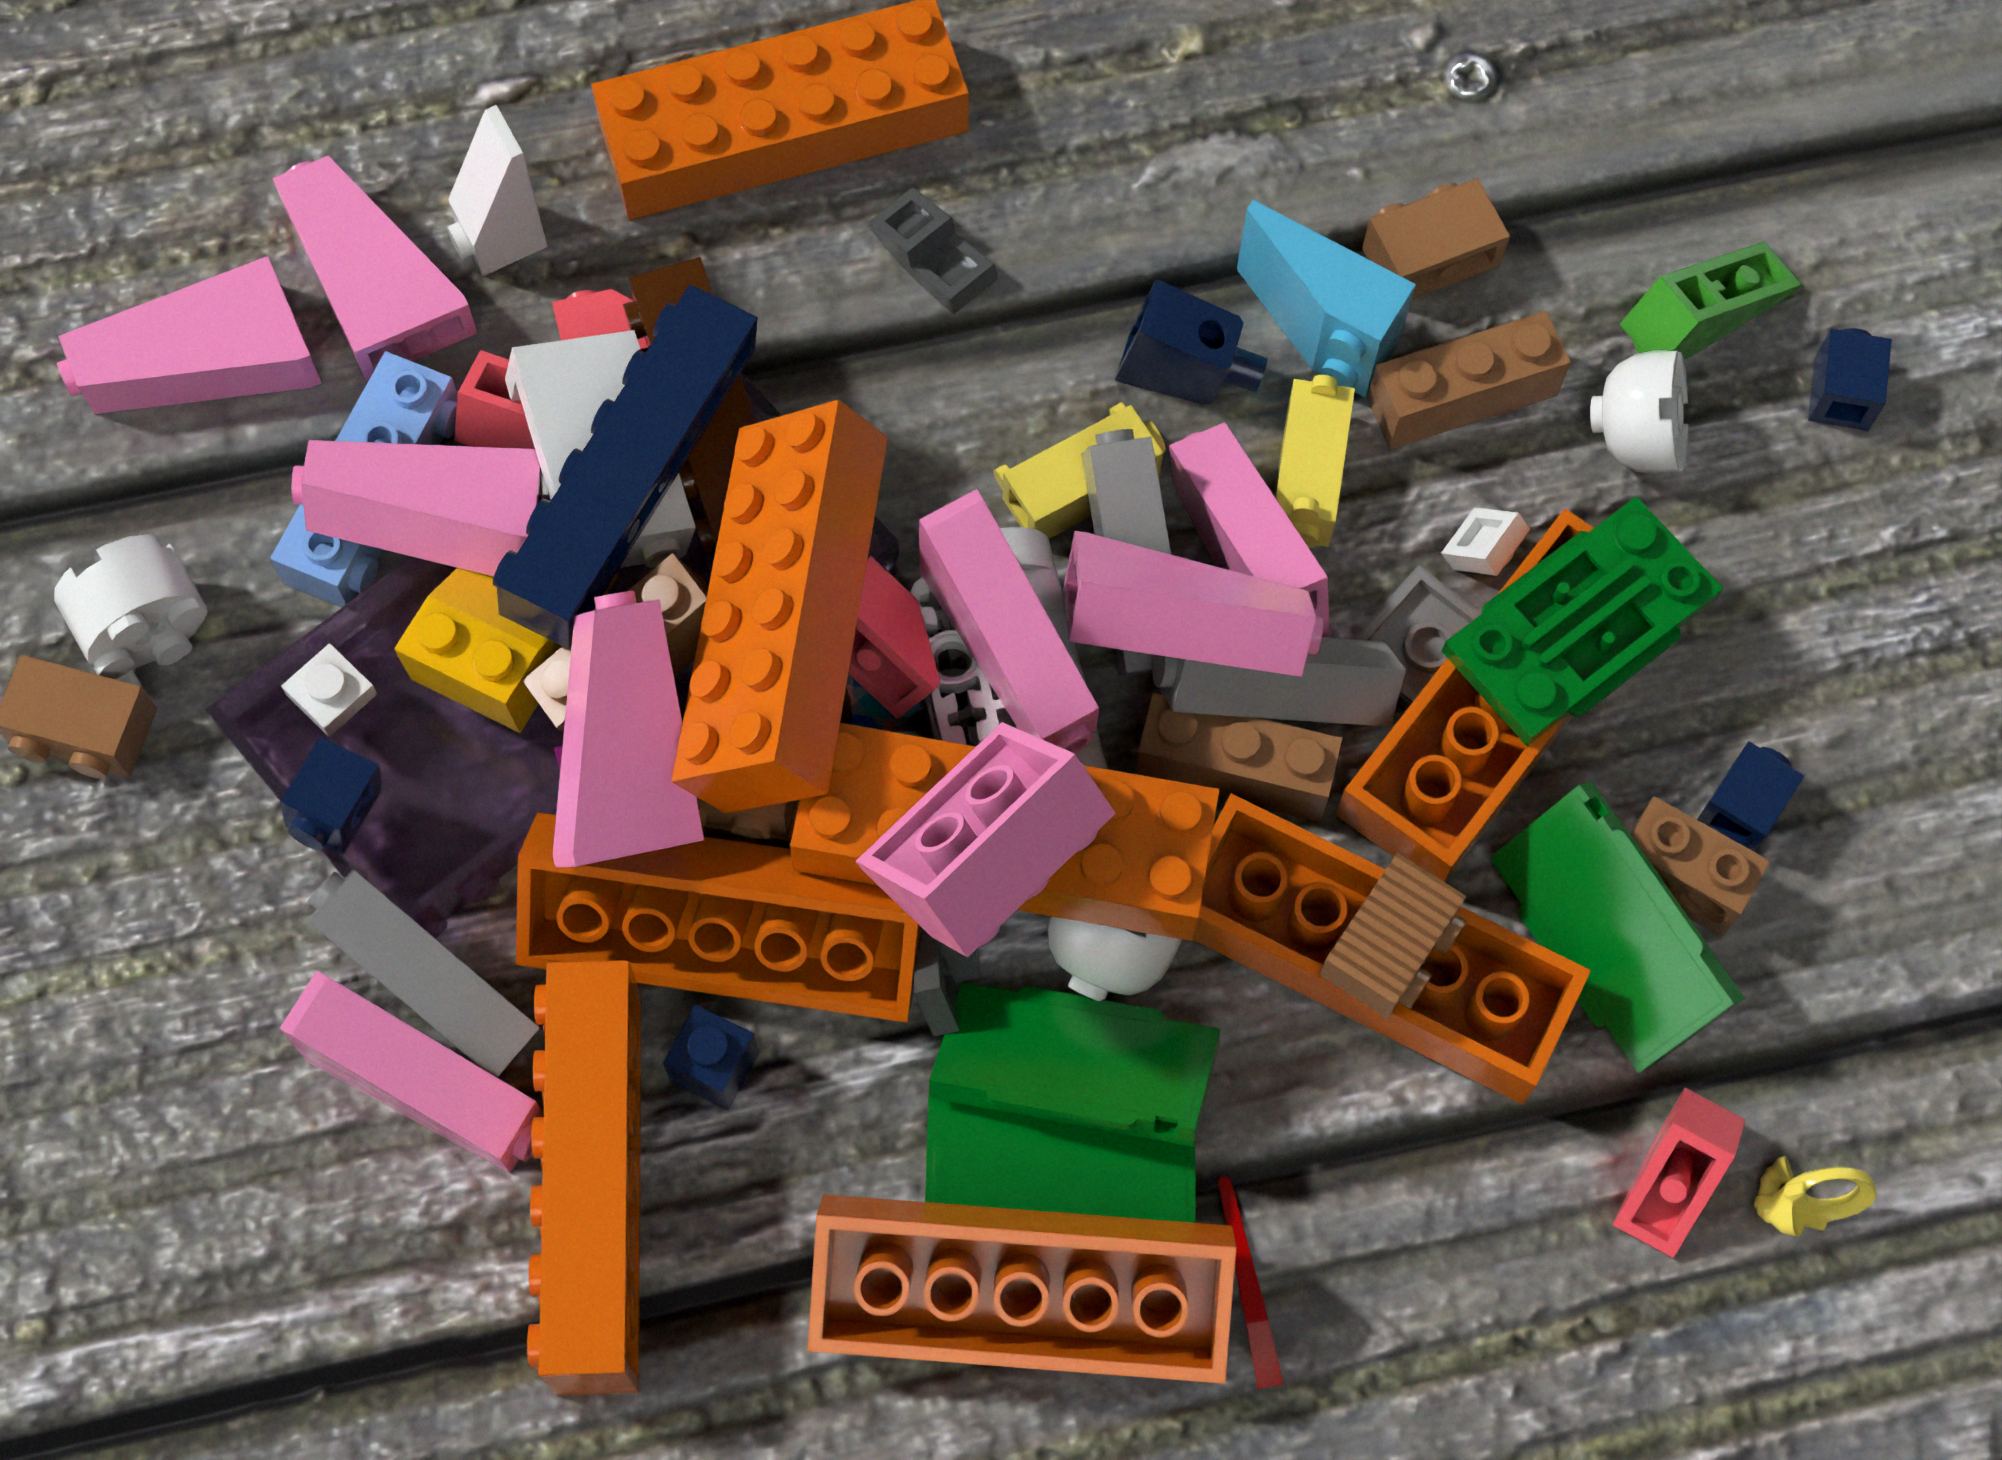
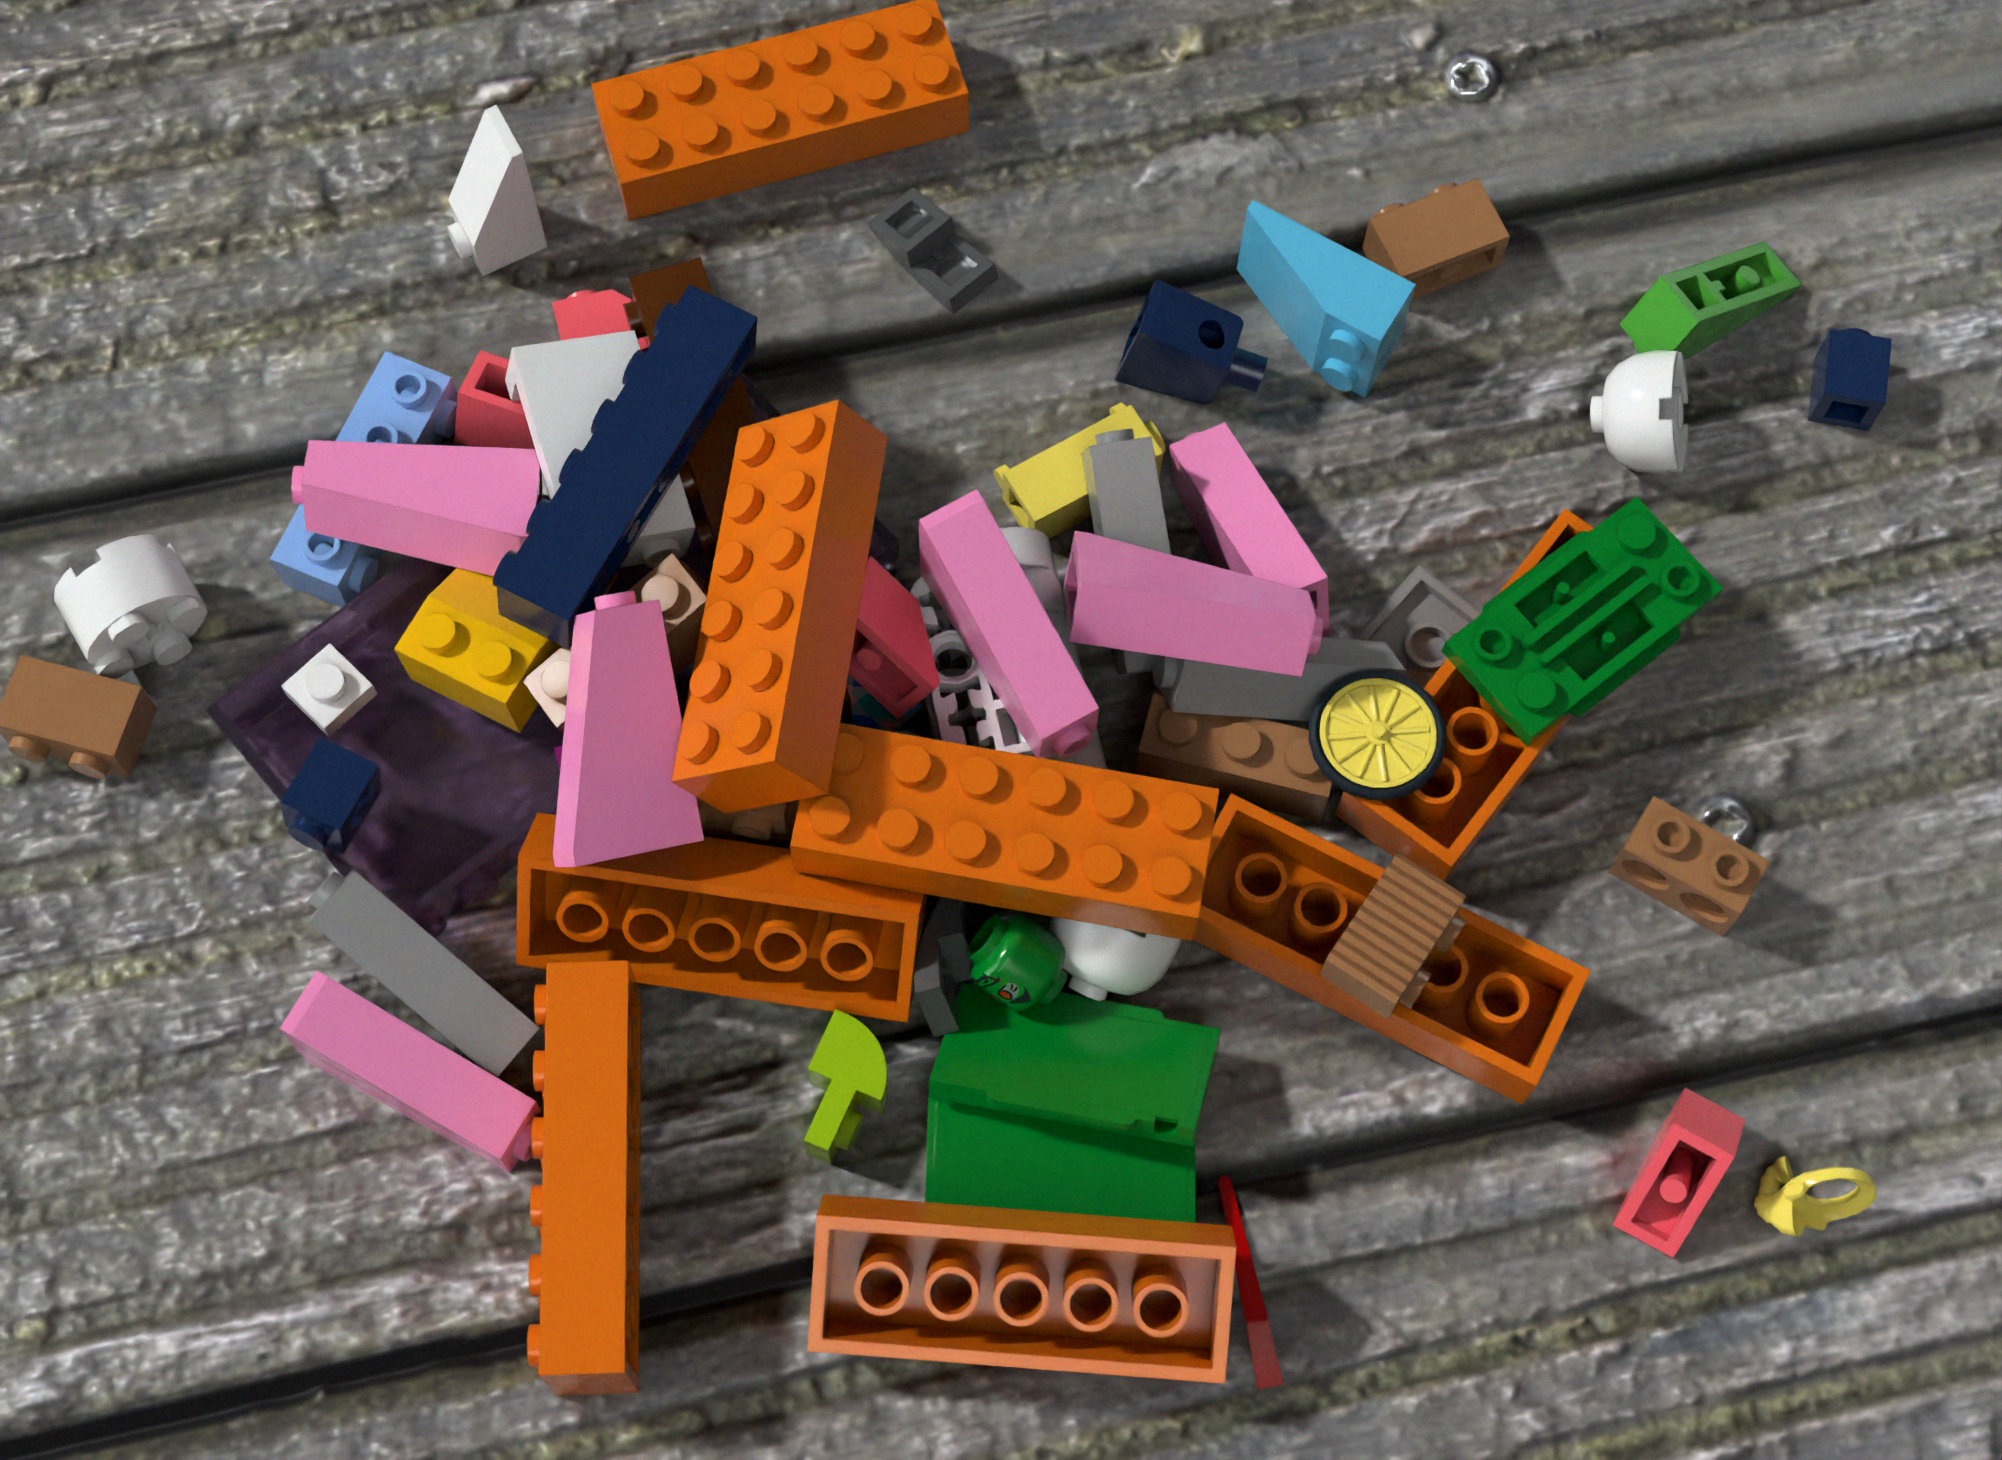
(192, 346): bright pink slope -> none
(370, 271): bright pink slope -> none
(711, 1057): dark blue brick -> none
(853, 1074): none -> lime brick
(987, 837): bright pink slope -> none
(1016, 961): none -> green head
(1314, 456): light yellow brick -> none
(1377, 735): none -> light yellow wheel
(1468, 380): medium nougat brick -> none
(1485, 541): white plate -> none
(1607, 909): green piece -> none
(1751, 795): dark blue brick -> none

